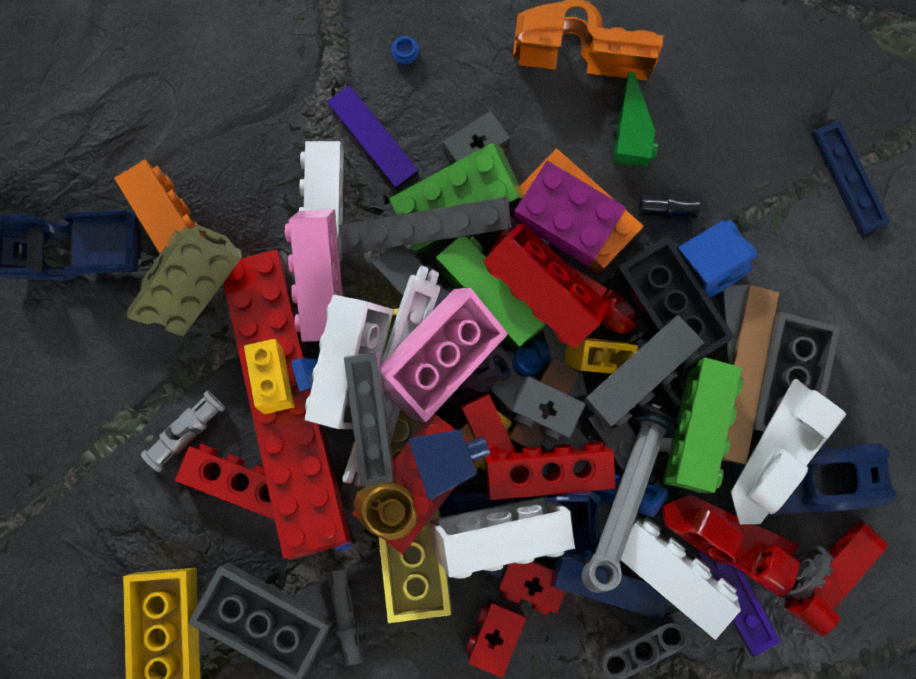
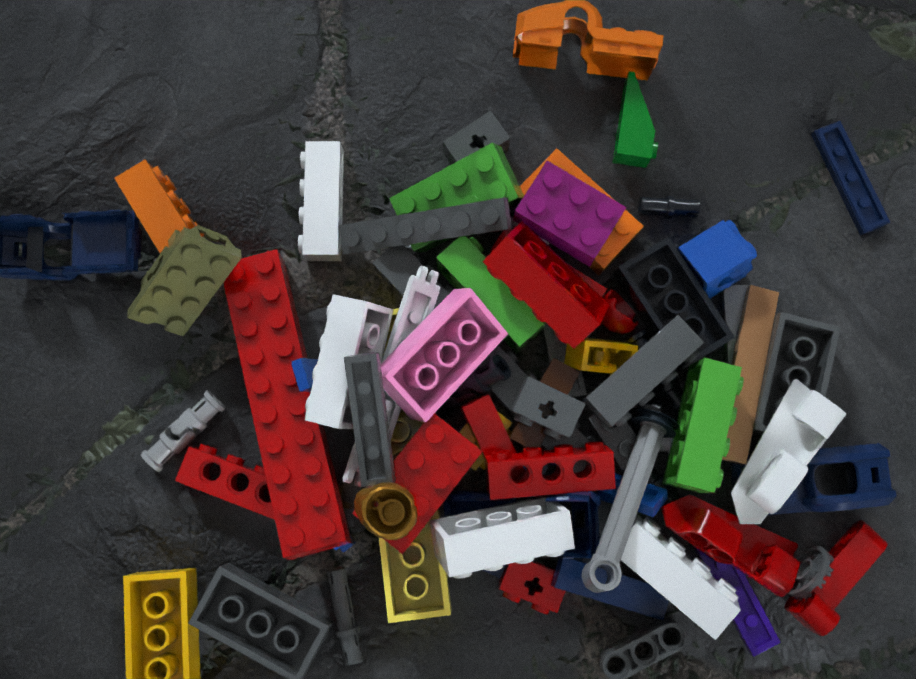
(269, 376): yellow brick -> none
(315, 268): bright pink brick -> none
(373, 137): dark purple tile -> none
(405, 50): blue plate -> none
(446, 459): dark blue torso -> none
(495, 656): red brick -> none
(526, 362): blue plate -> none
(541, 349): blue plate -> none

